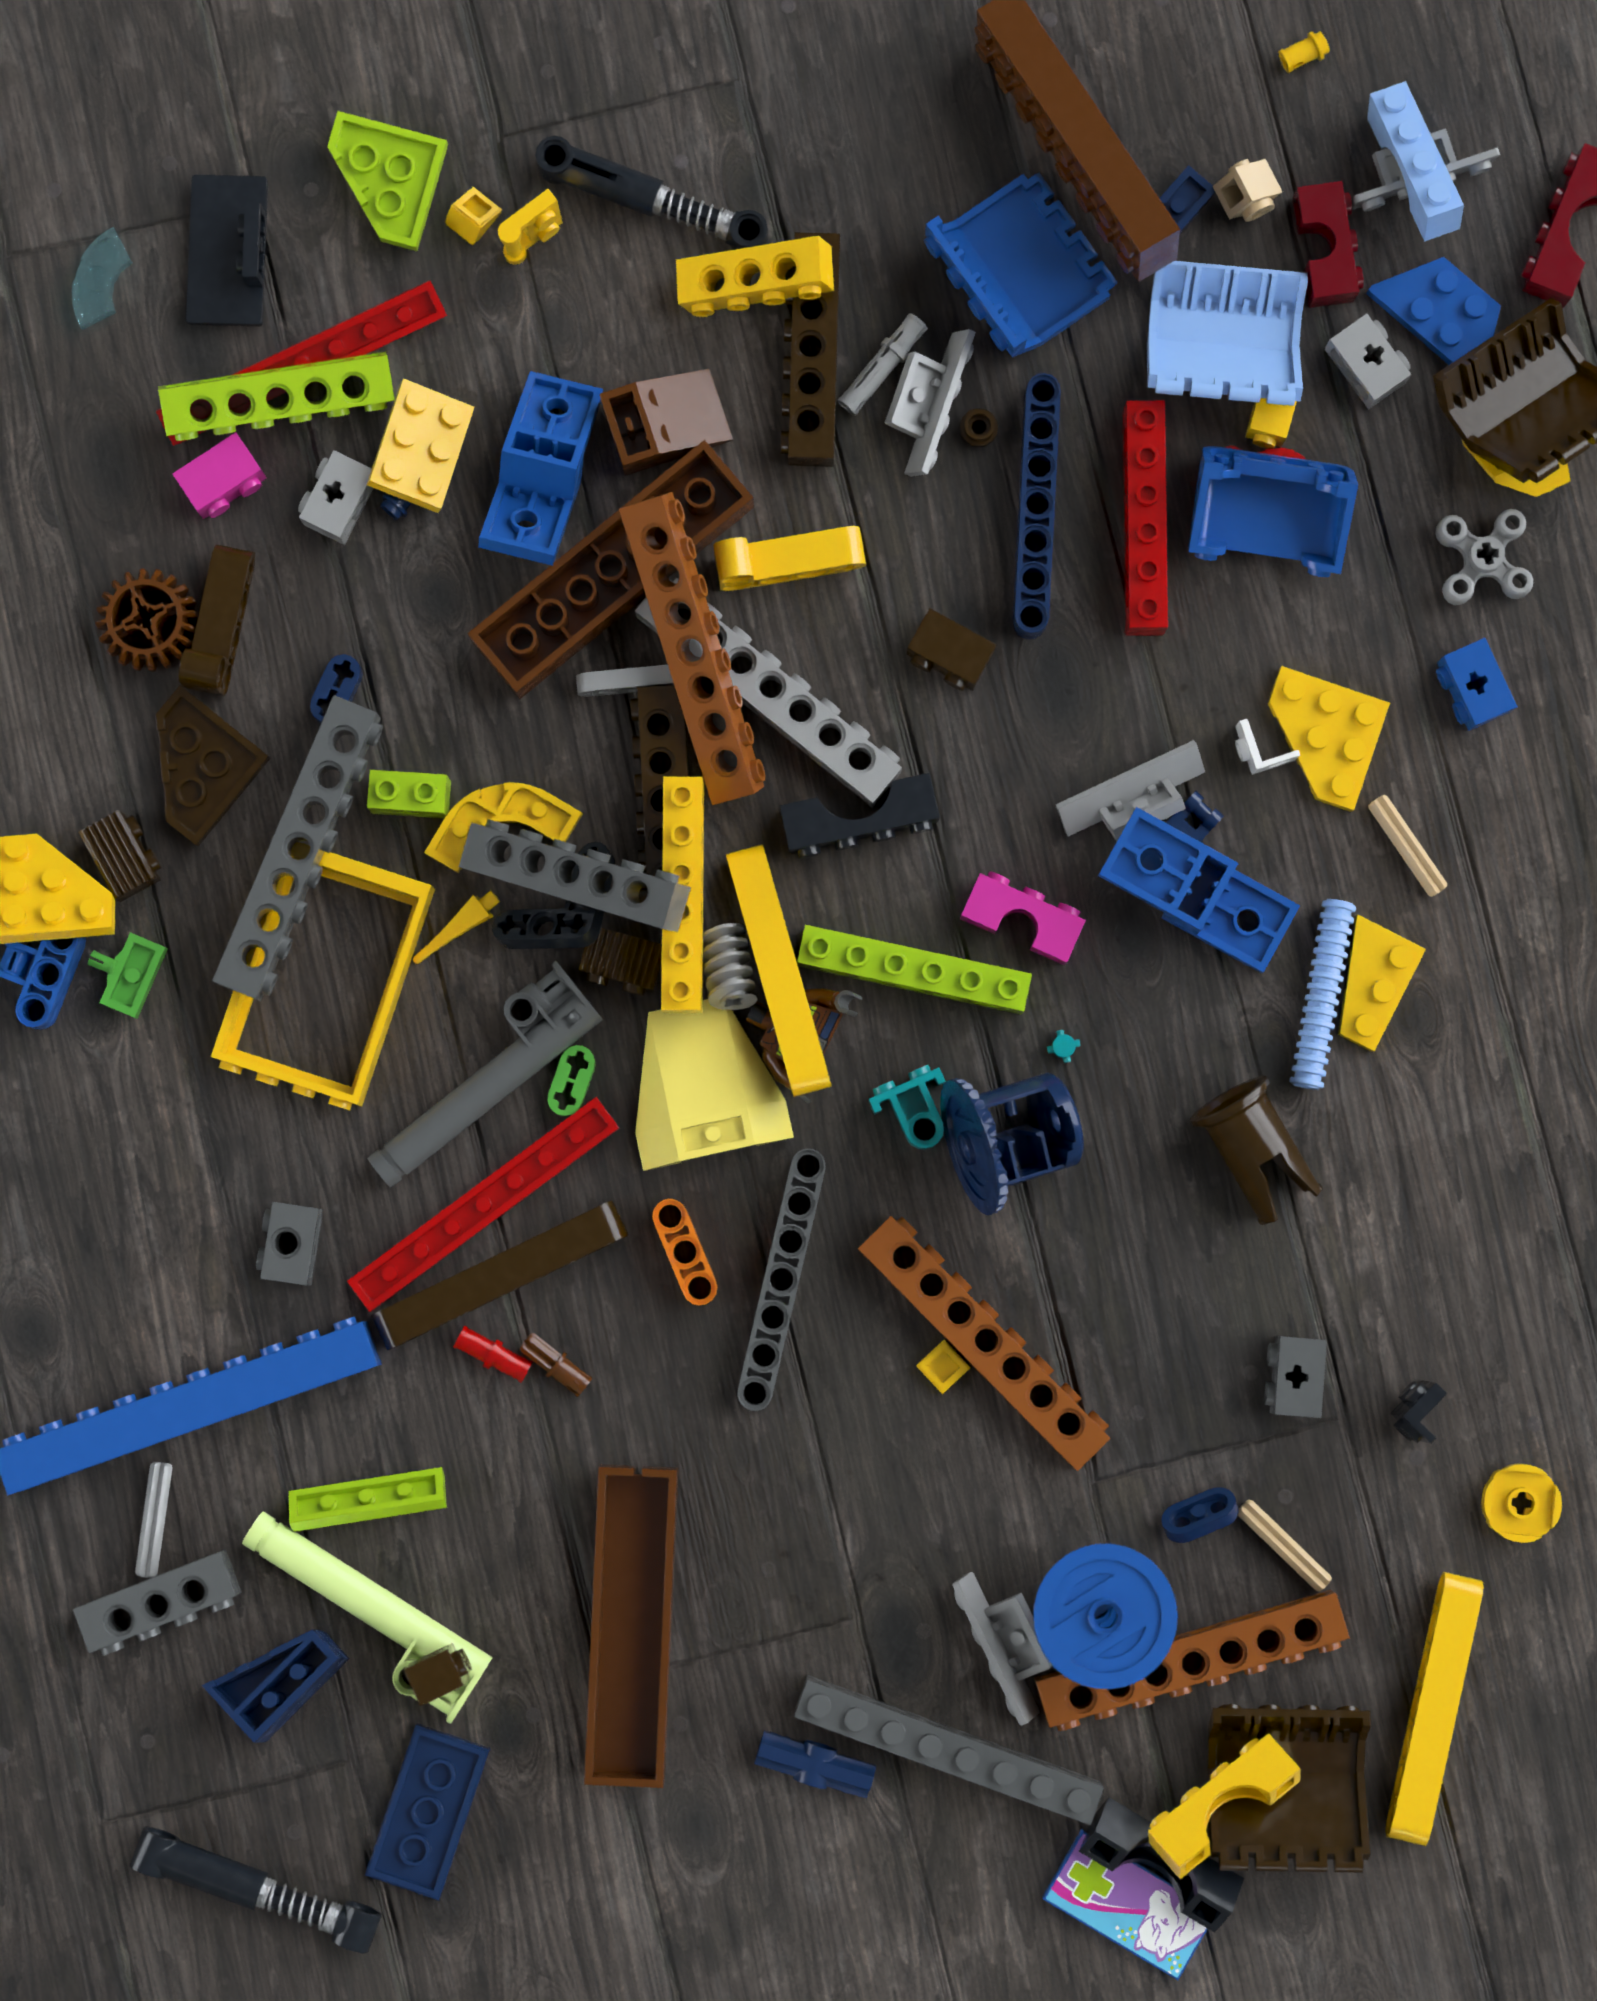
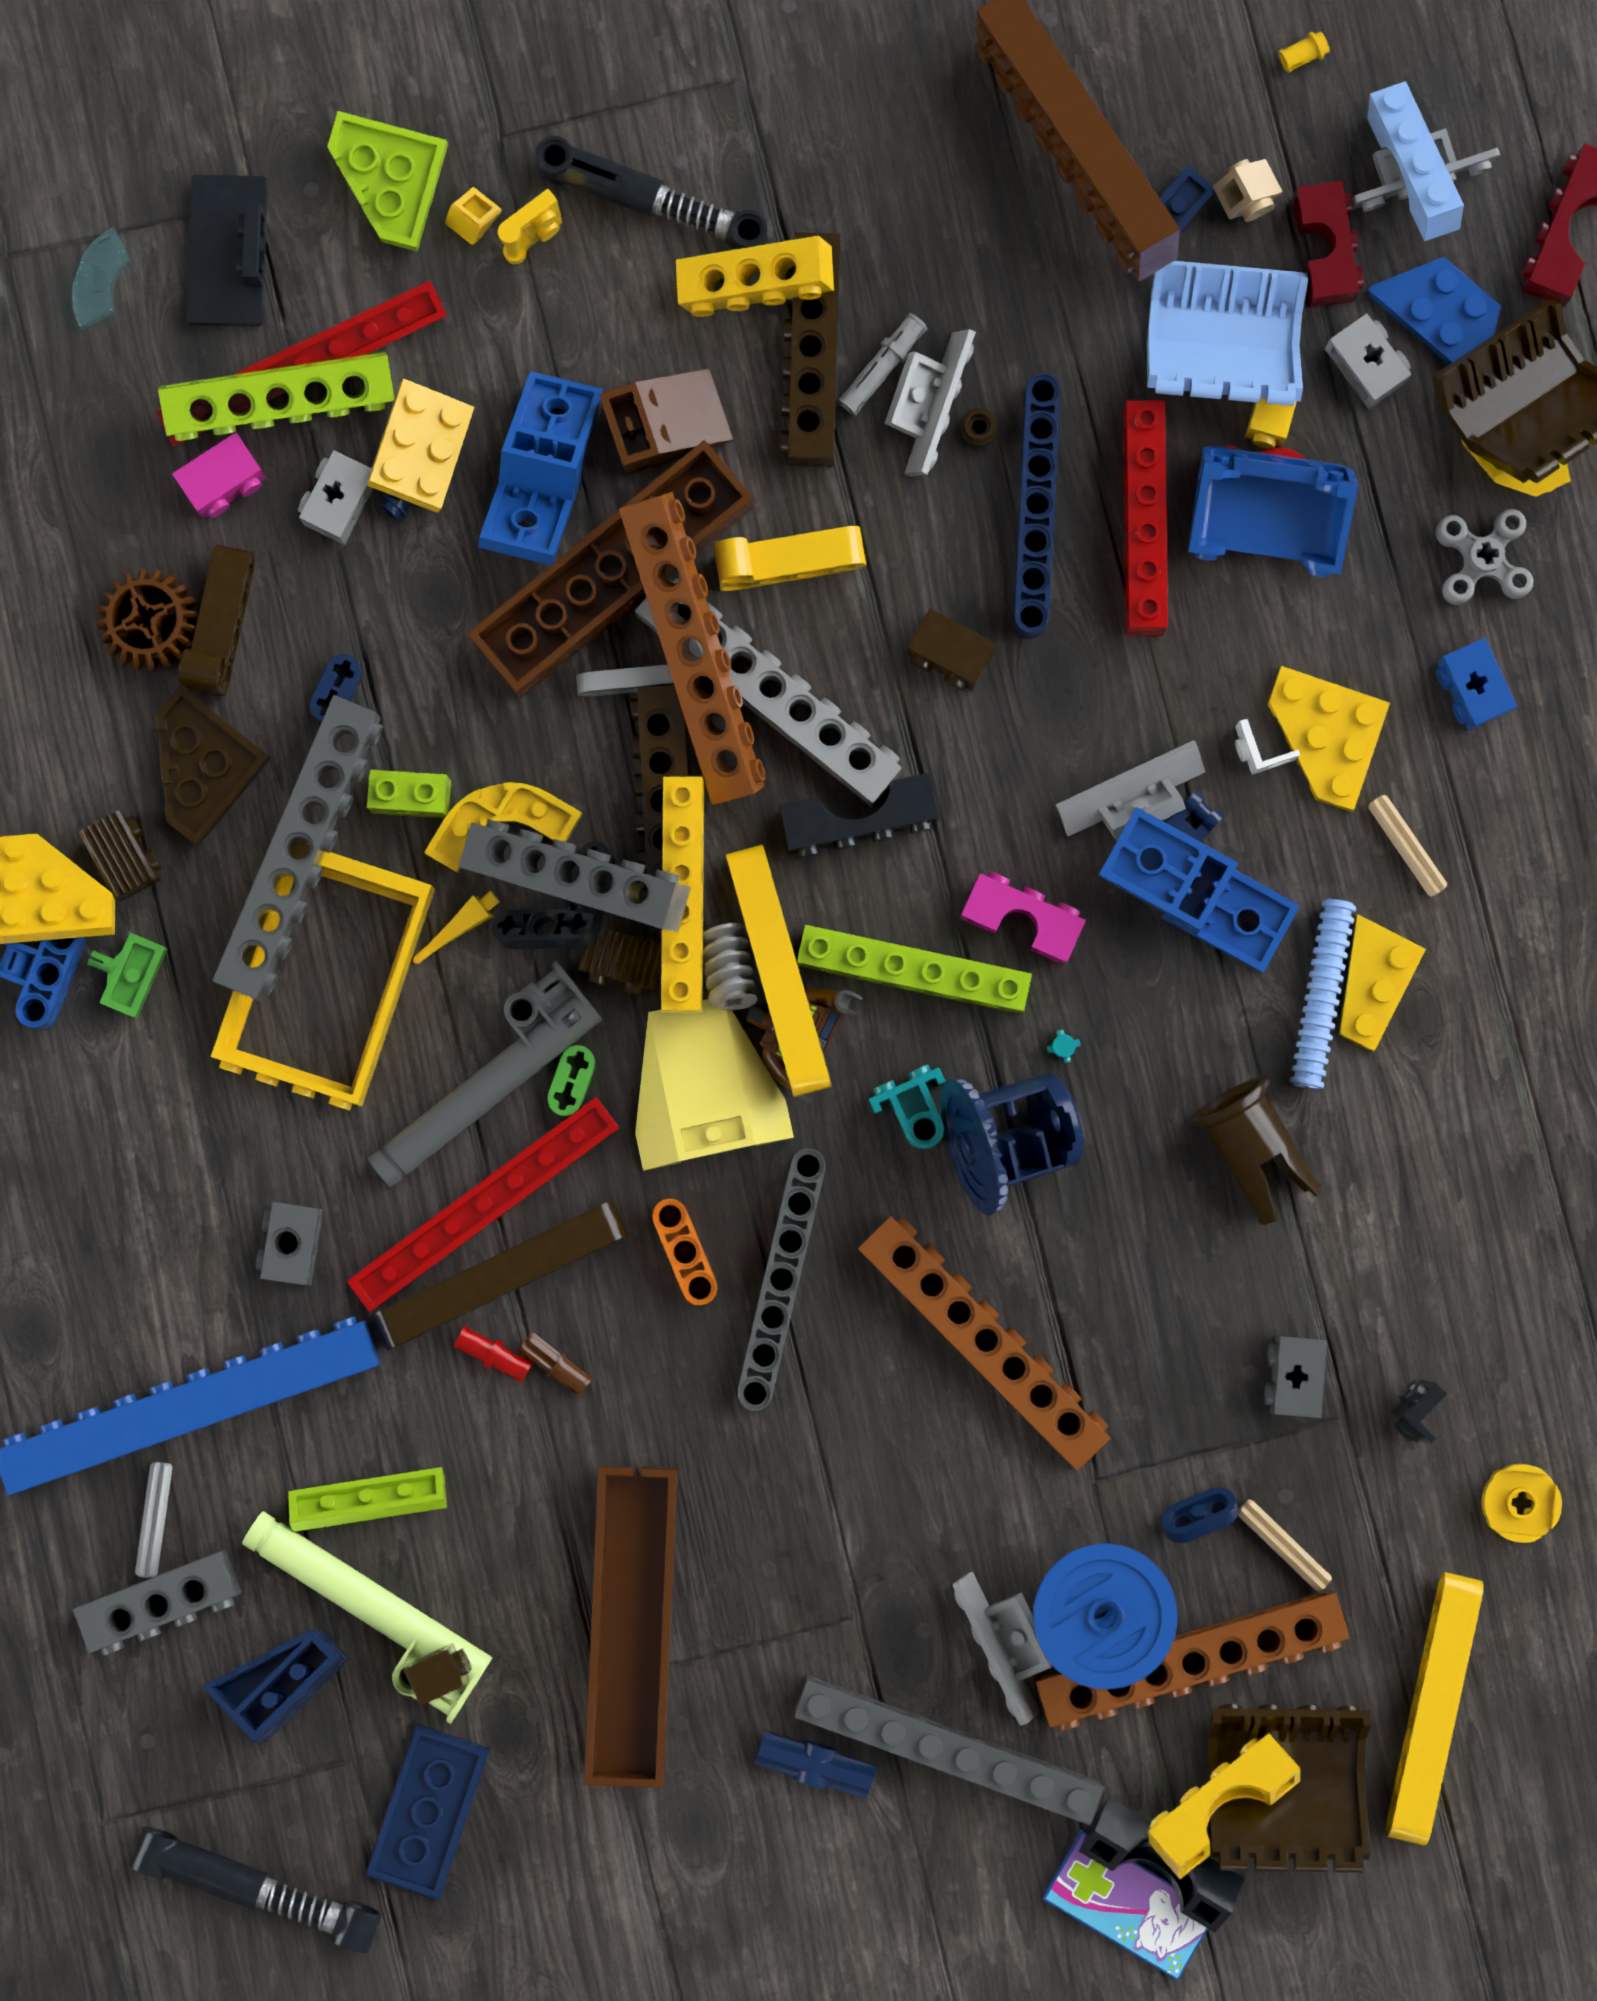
(943, 1366): yellow tile -> none
(1021, 264): blue hinge -> none

